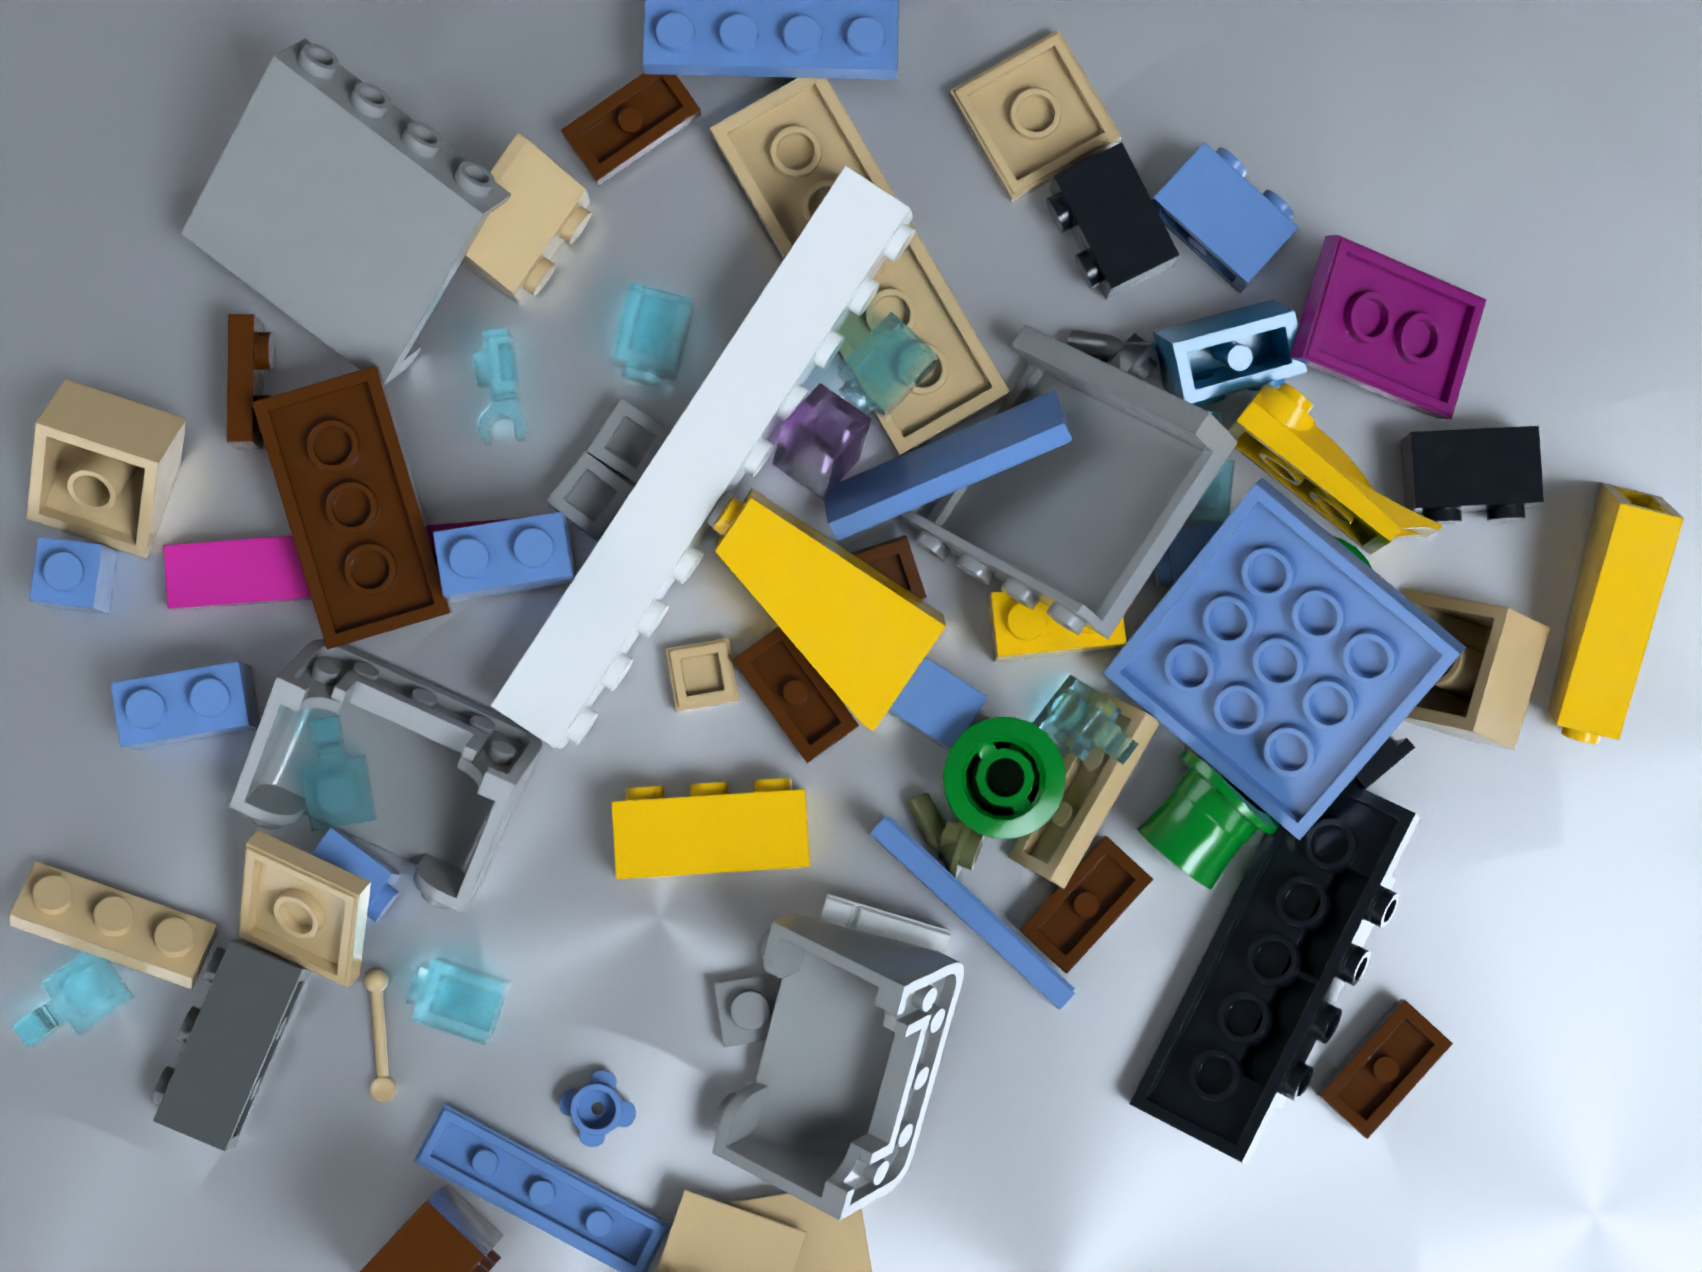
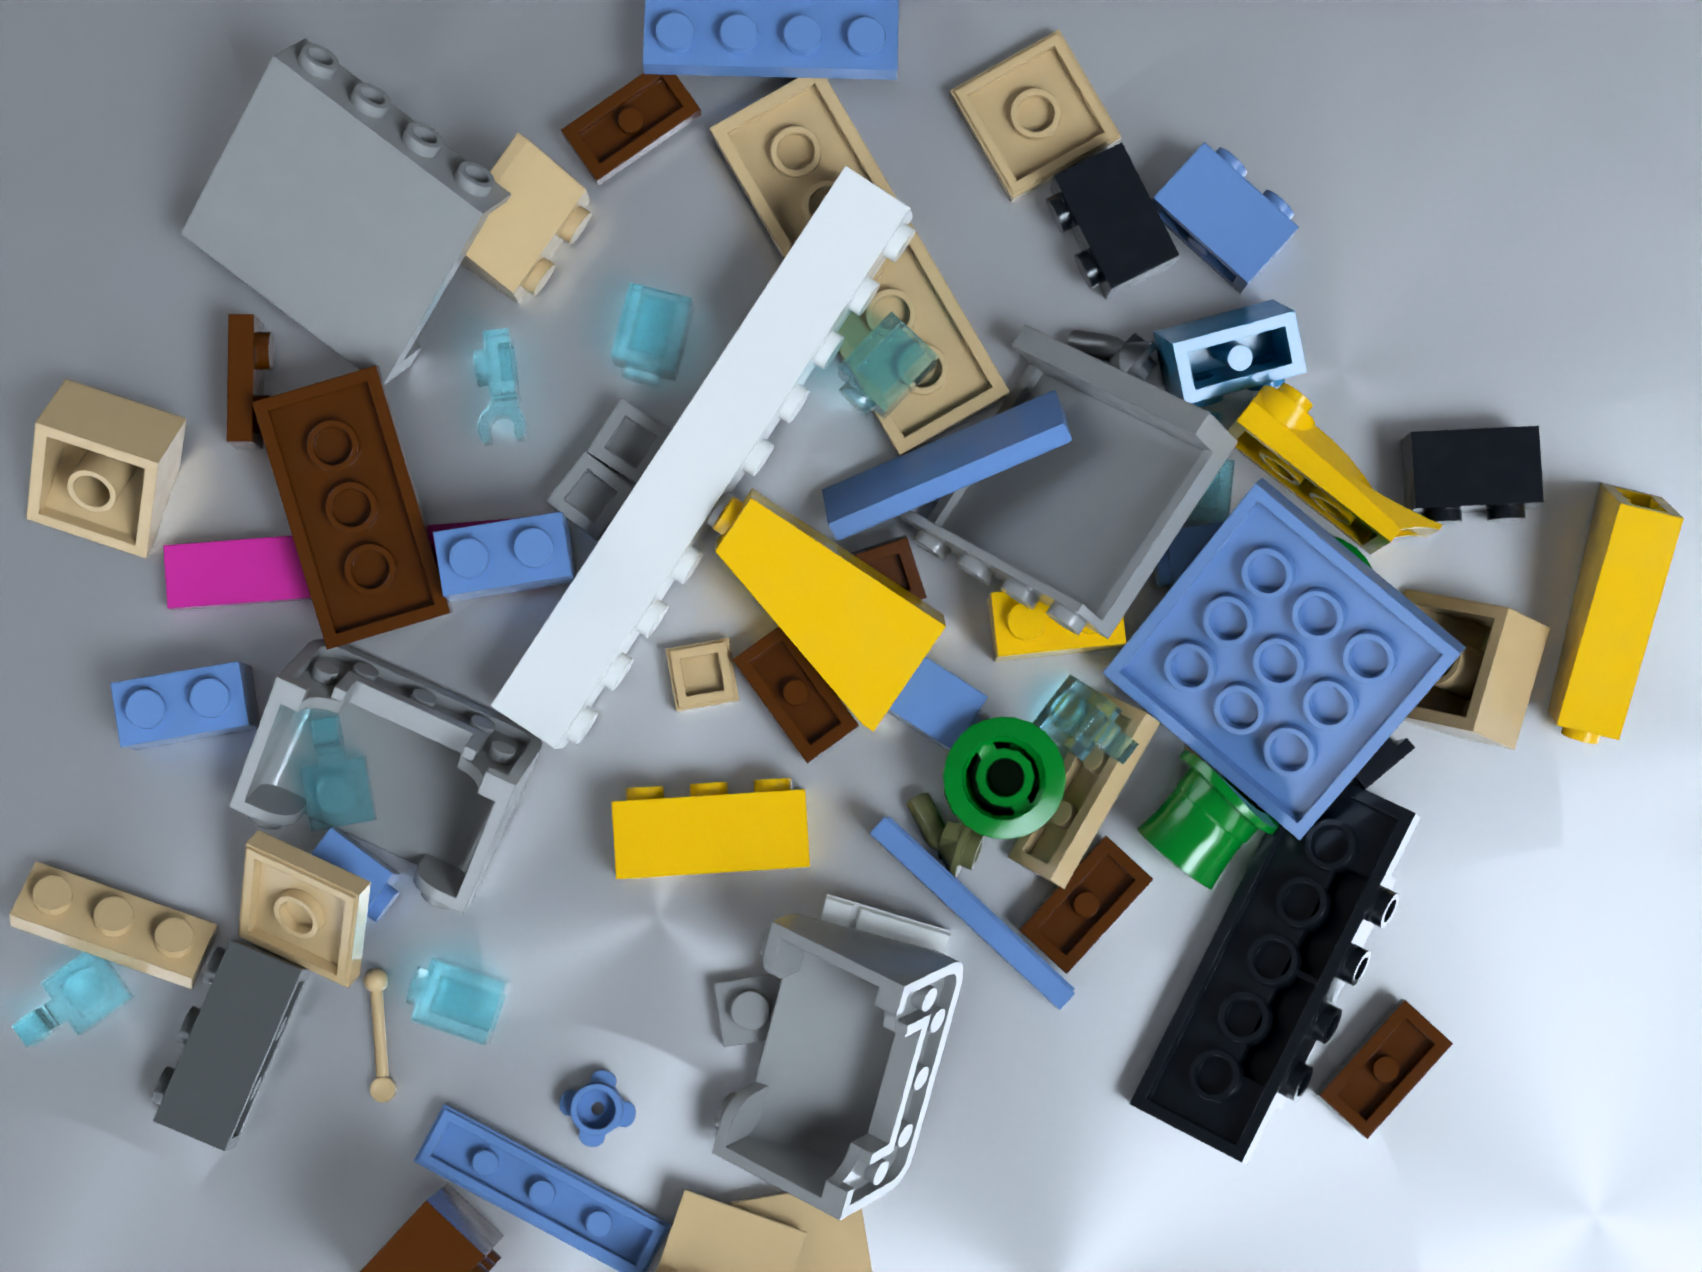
(73, 575): medium blue brick -> none
(821, 441): clear purple brick -> none
(1388, 327): magenta tile -> none

